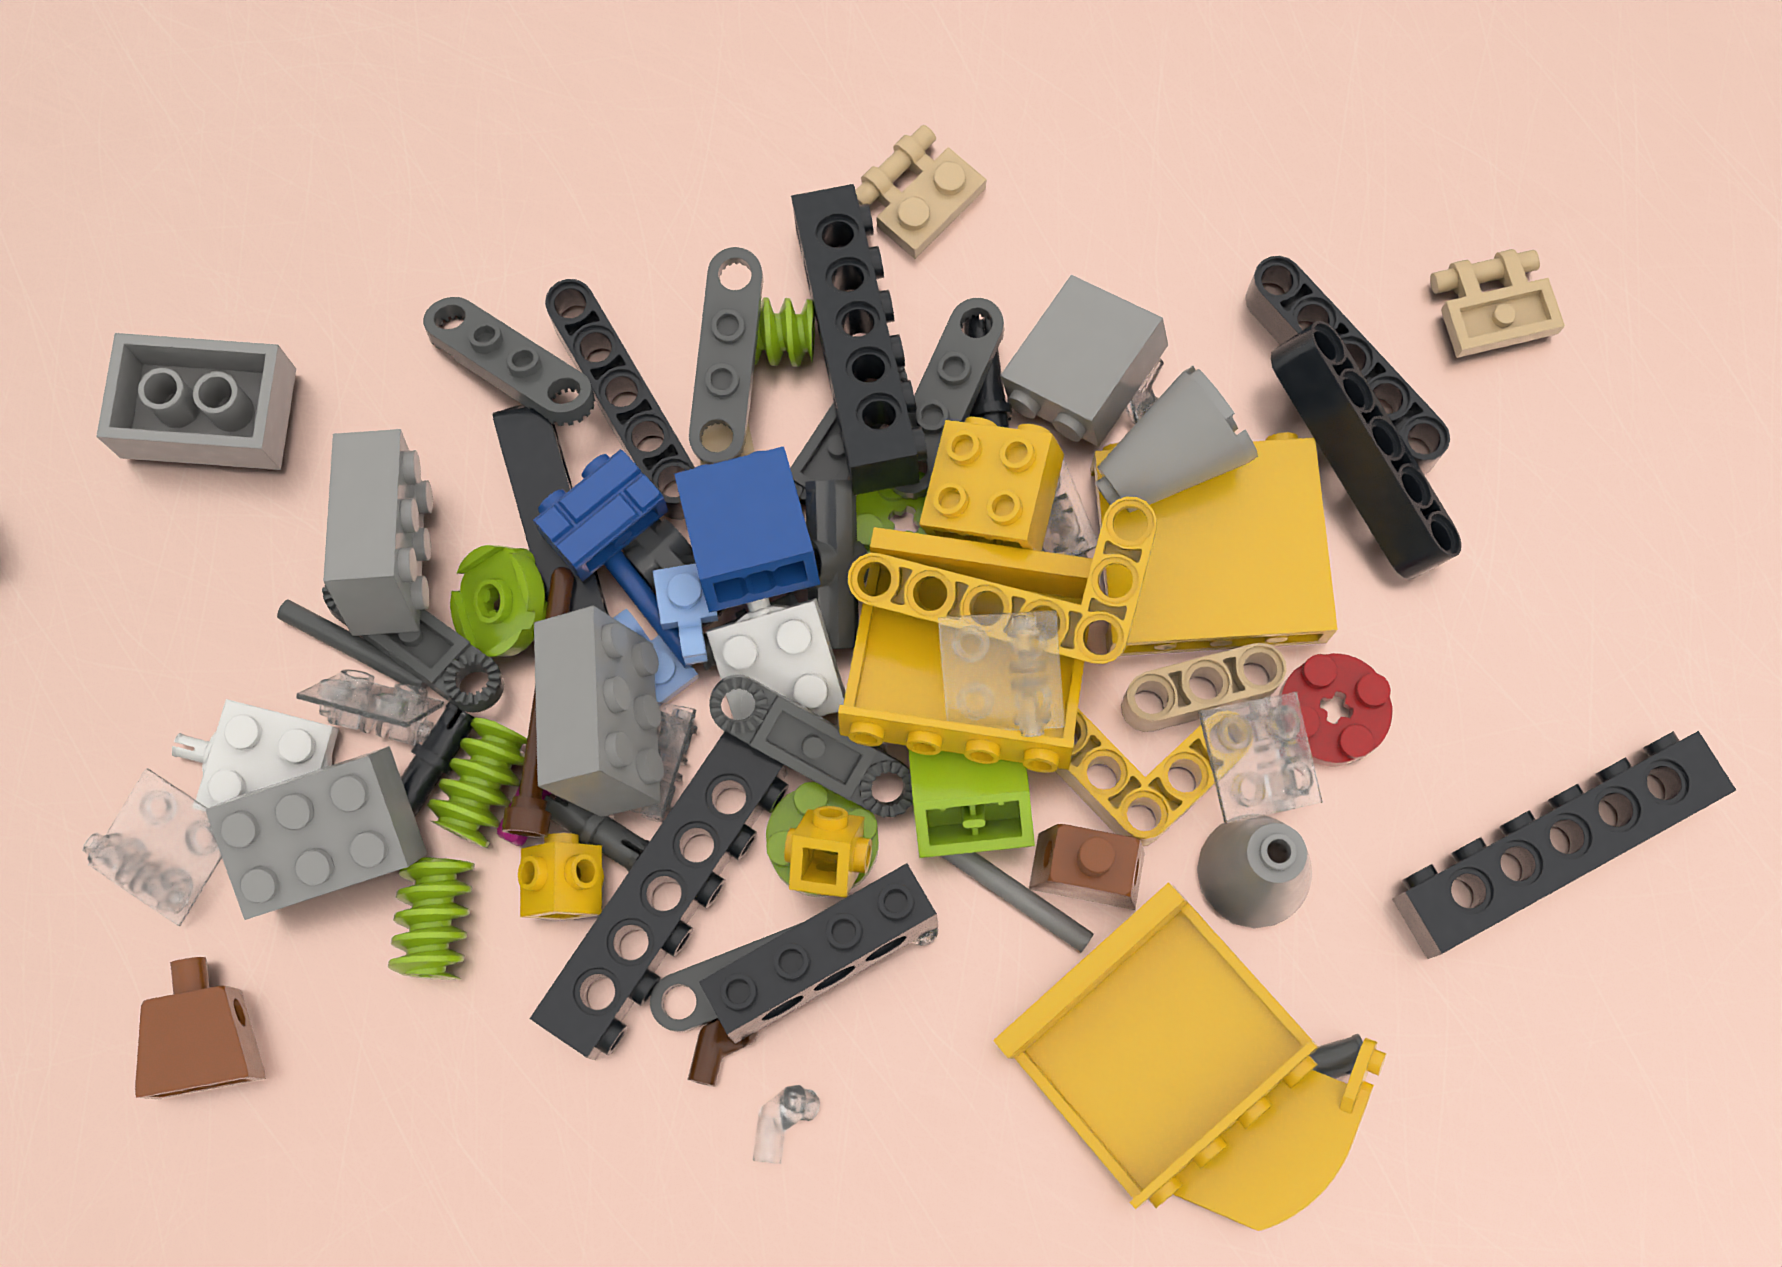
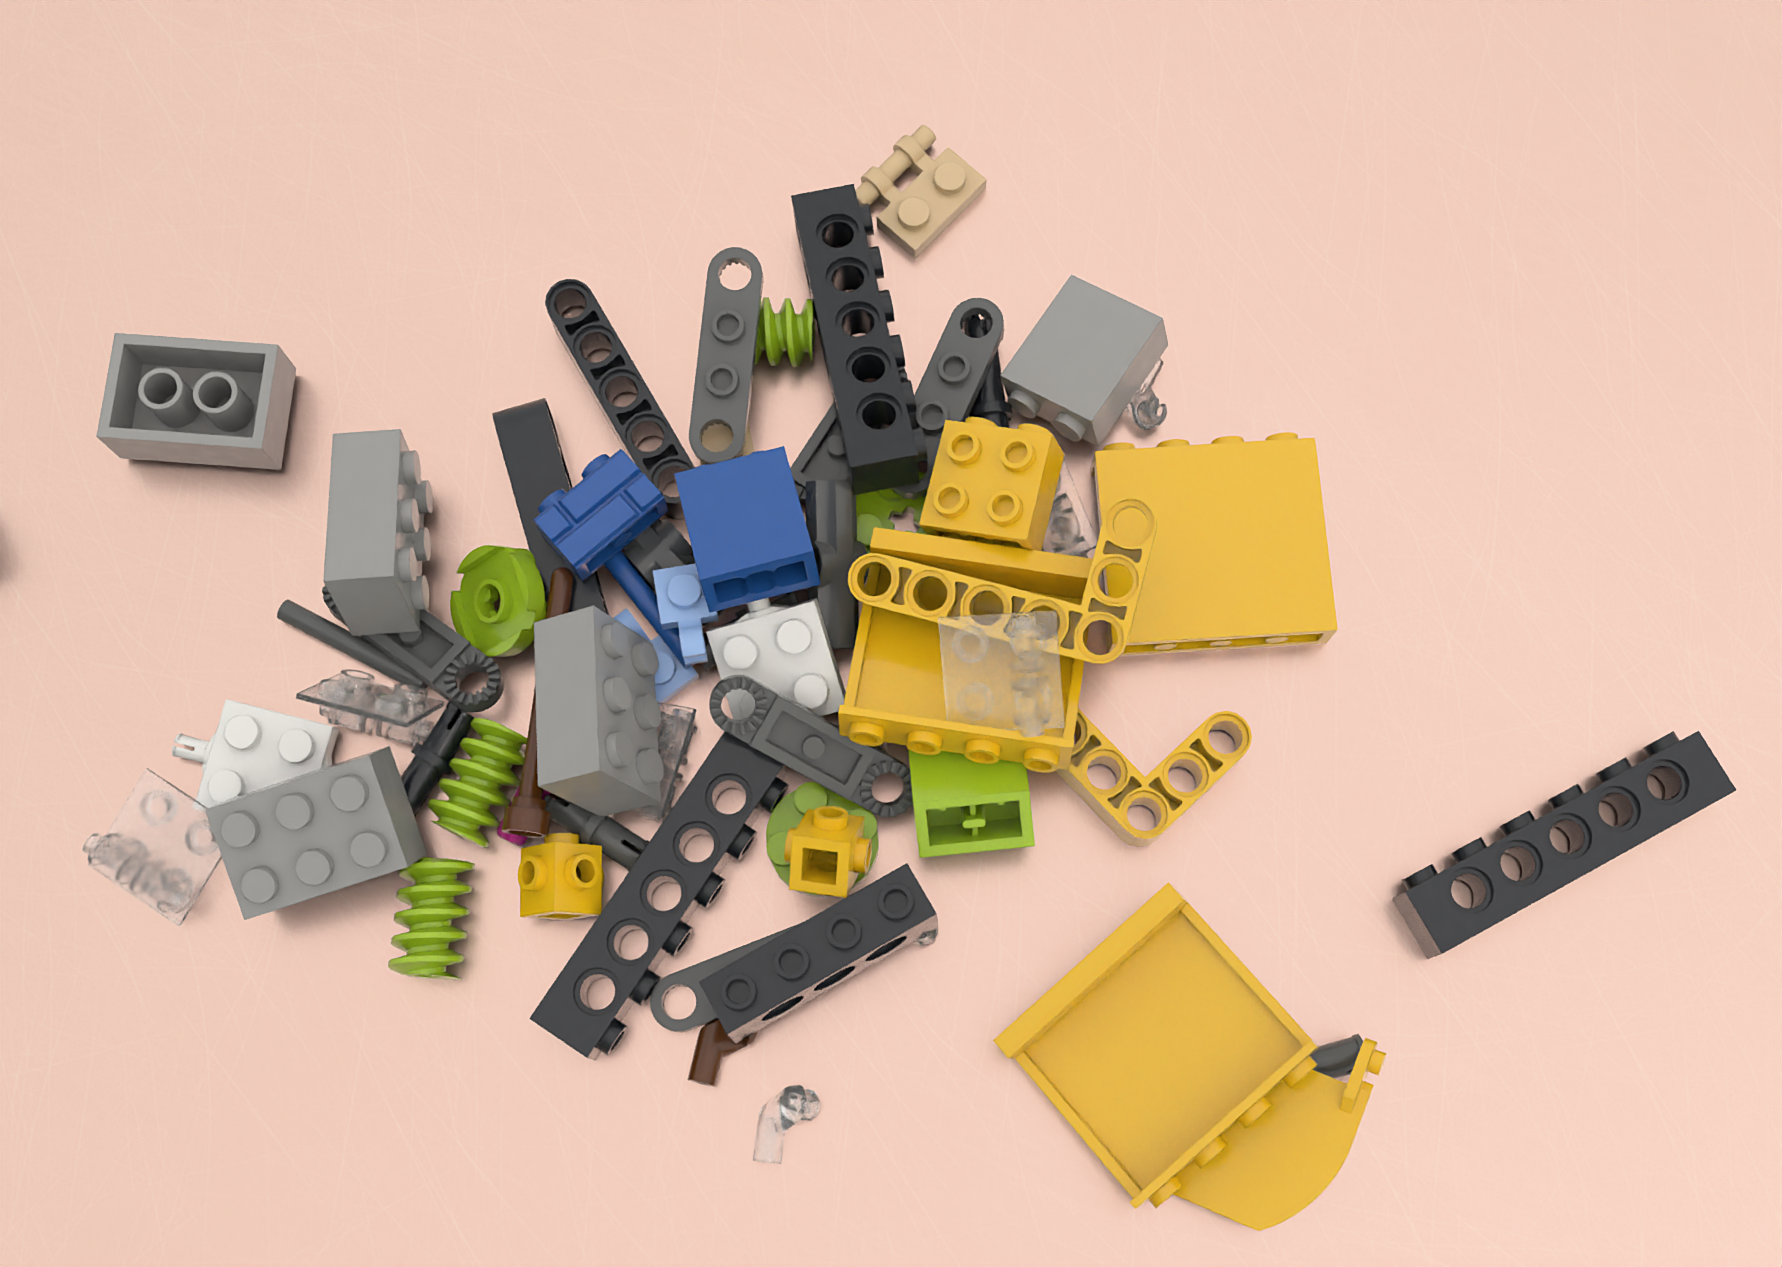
(195, 1037): dark orange torso -> none
(509, 360): dark grey plate -> none
(1022, 898): light grey bar -> none
(1088, 865): dark orange torso -> none
(1176, 444): light grey cone -> none
(1222, 669): tan beam -> none
(1255, 871): light grey cone -> none
(1260, 757): clear hinge -> none
(1307, 302): black beam -> none
(1363, 694): red plate -> none
(1365, 451): black beam -> none
(1499, 316): tan plate -> none

